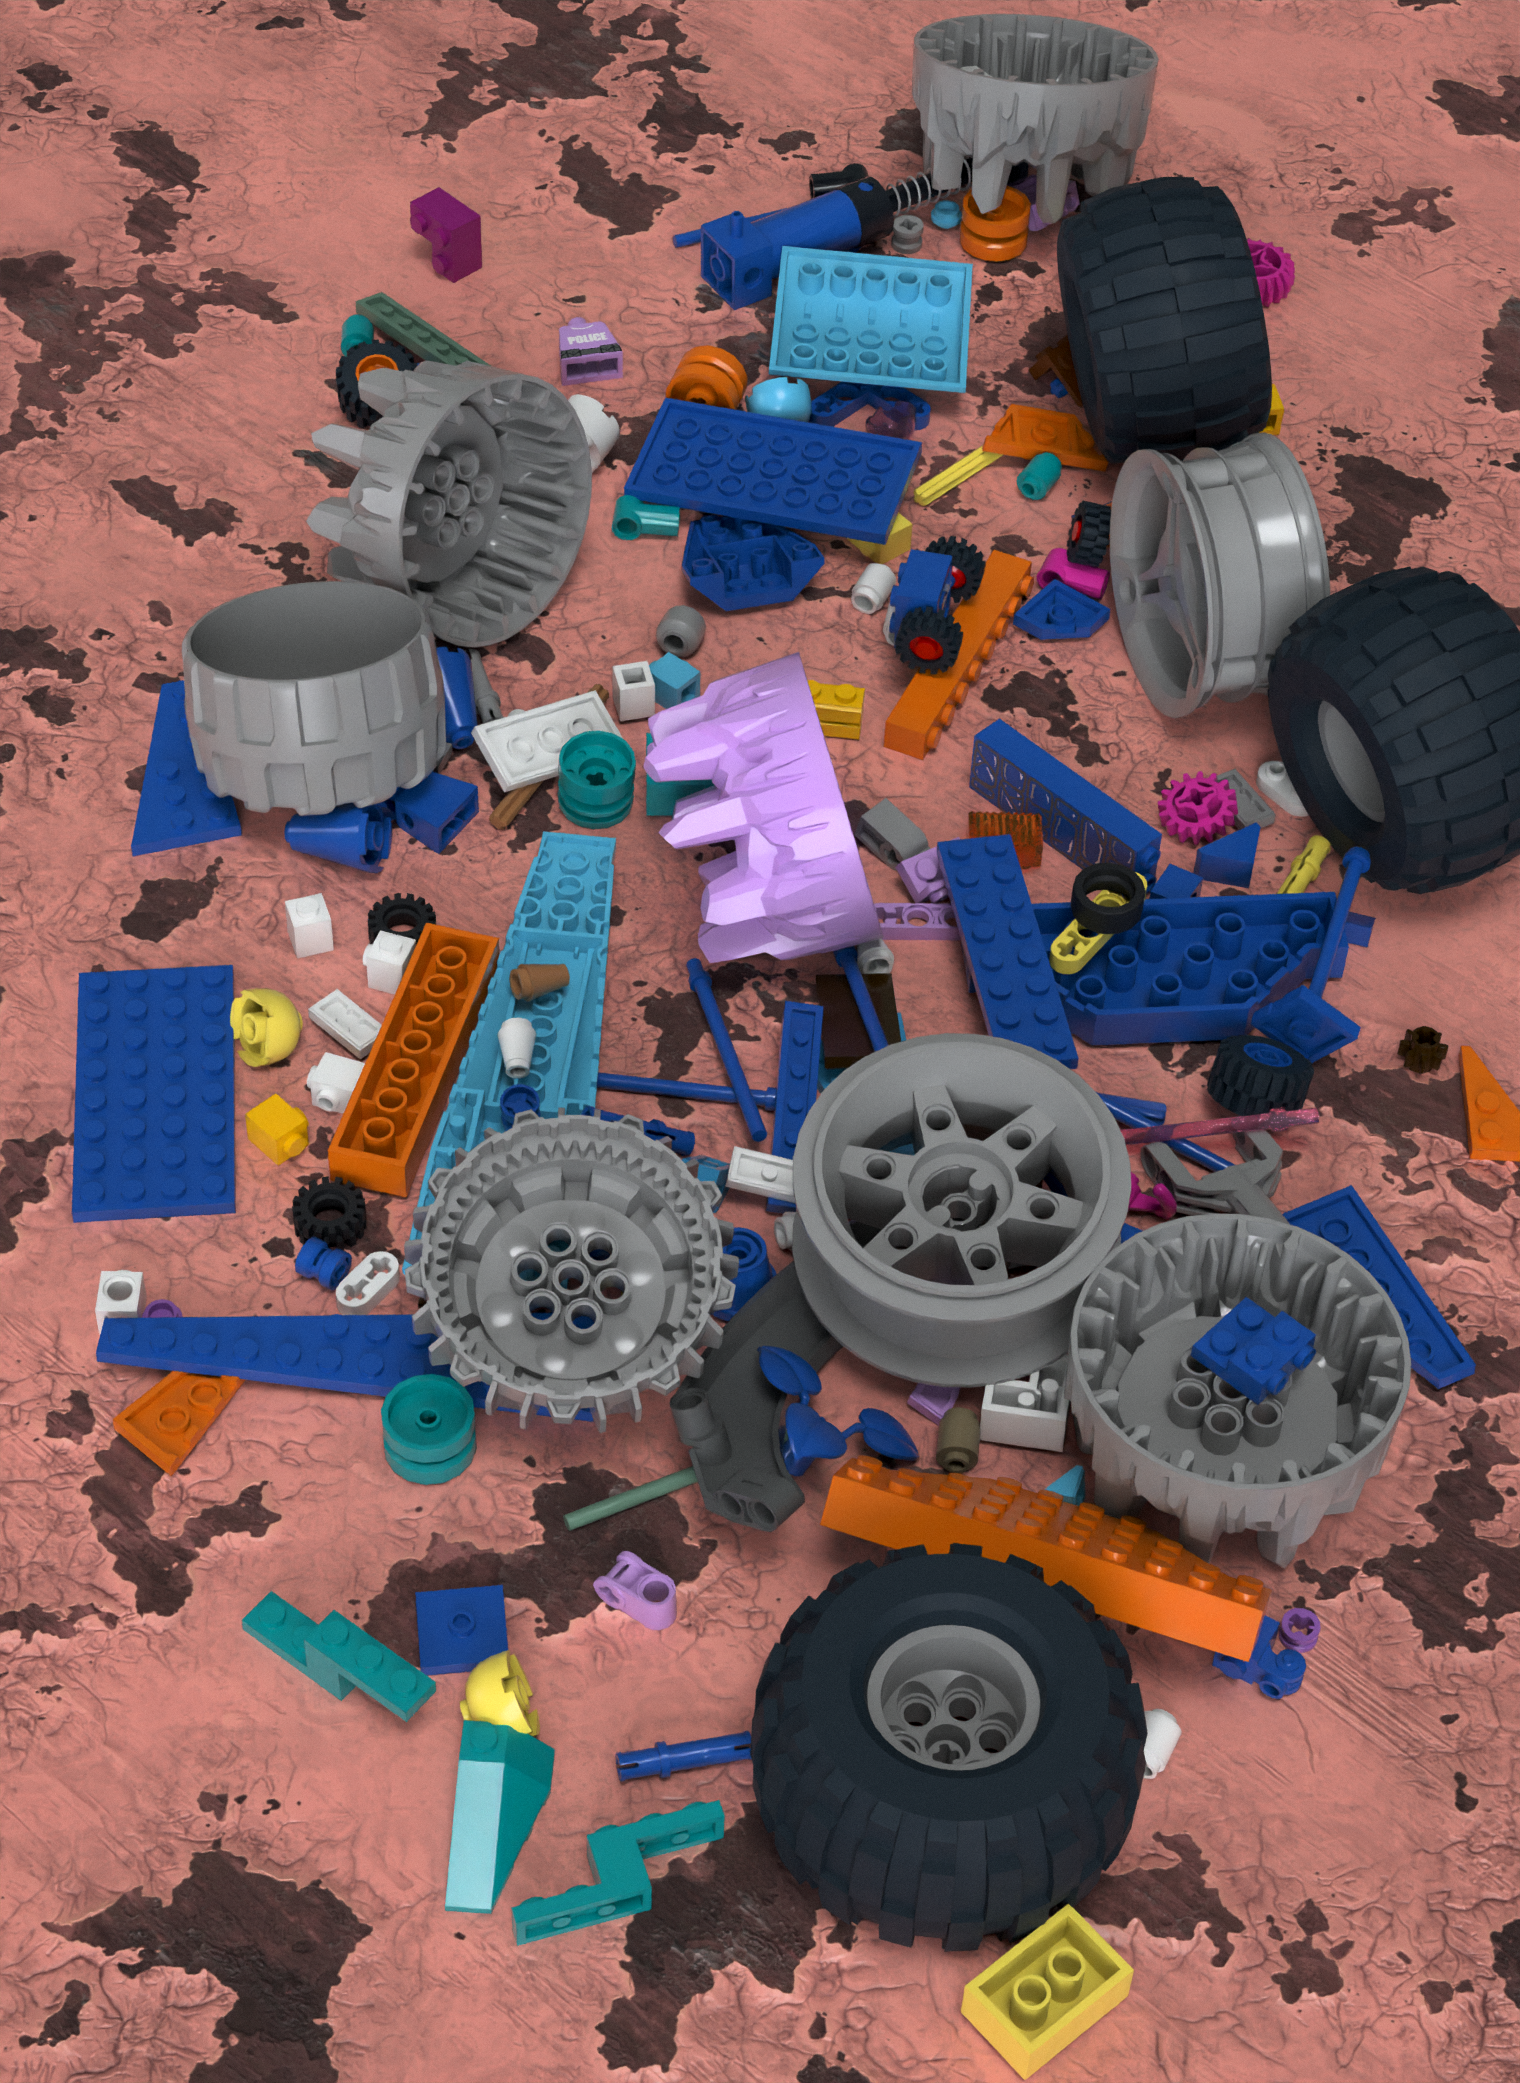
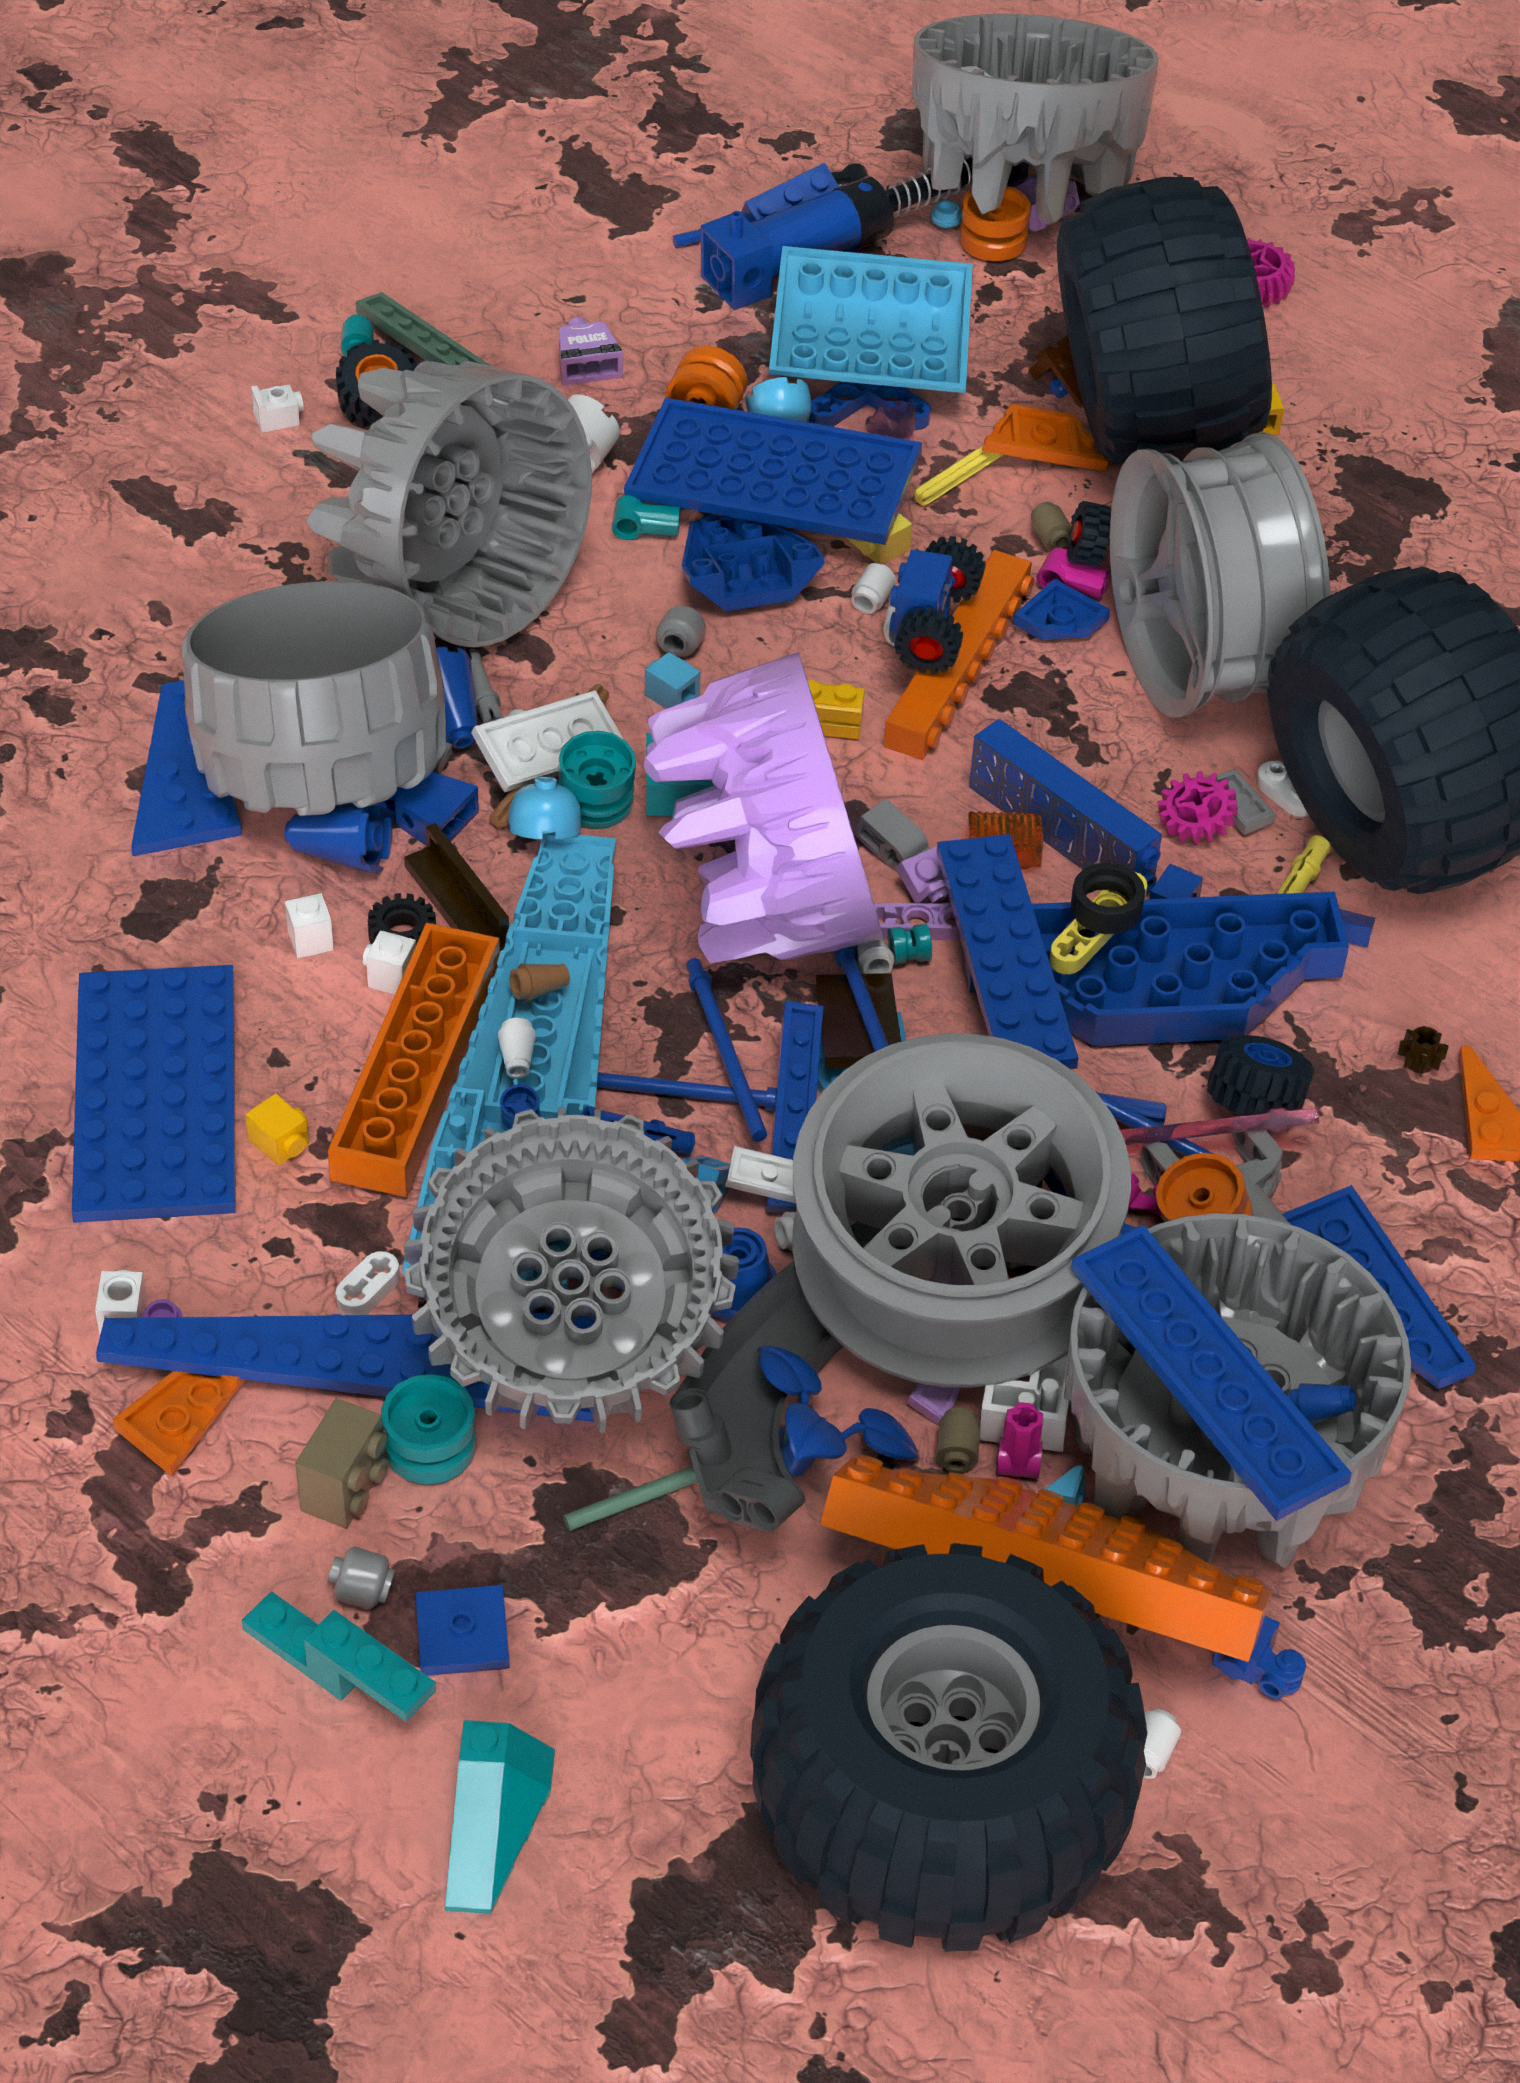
(265, 1025): light yellow cylinder -> none
(276, 407): none -> white brick
(323, 1263): blue wheel -> none
(326, 1197): black tyre -> none
(333, 1082): white brick -> none
(341, 1463): none -> dark tan brick
(346, 1022): white plate -> none
(361, 1578): none -> light grey head
(451, 230): magenta slope -> none
(456, 888): none -> dark brown fence
(499, 1694): light yellow cylinder -> none
(544, 810): none -> medium azure cylinder
(618, 1872): teal bracket -> none
(633, 690): white brick -> none
(633, 1587): lavender piece -> none
(683, 1756): blue pin -> none
(790, 193): none -> blue brick
(907, 234): light grey wheel -> none
(910, 943): none -> teal wheel
(1021, 1446): none -> dark pink piece
(1039, 476): teal brick -> none
(1046, 1991): light yellow brick -> none
(1050, 525): none -> dark tan brick
(1202, 1186): none -> orange wheel
(1211, 1372): none -> blue plate
(1229, 858): blue slope -> none
(1255, 1349): blue plate -> none
(1301, 1619): medium lavender bush -> none
(1302, 1016): blue tile -> none
(1323, 1401): none -> blue cone

